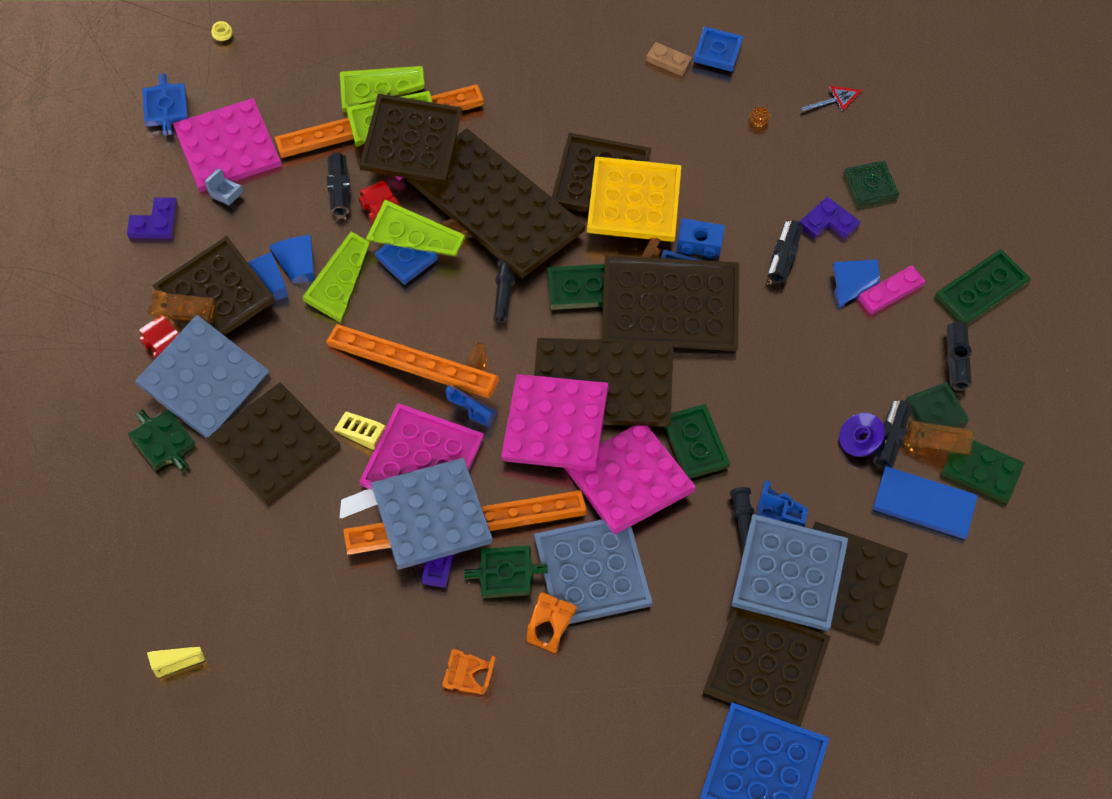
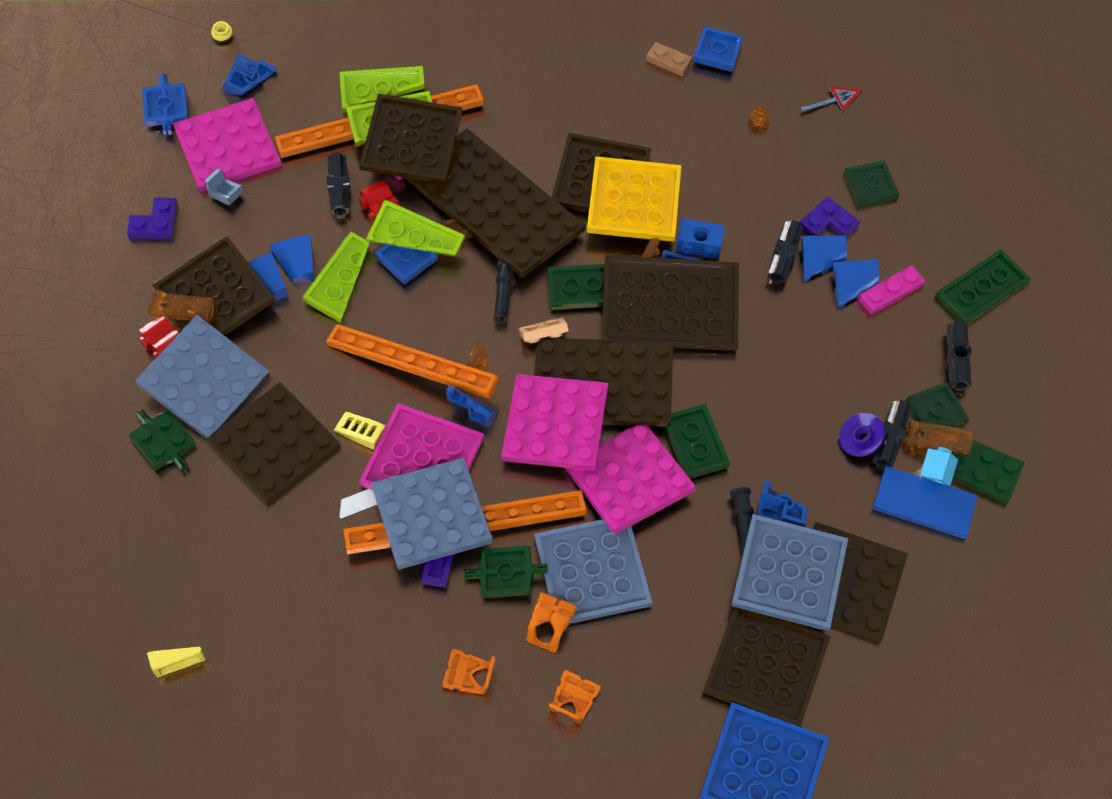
(246, 75): none -> blue slope
(551, 328): none -> light nougat plate
(576, 691): none -> orange piece
(821, 253): none -> blue slope
(939, 466): none -> medium azure brick

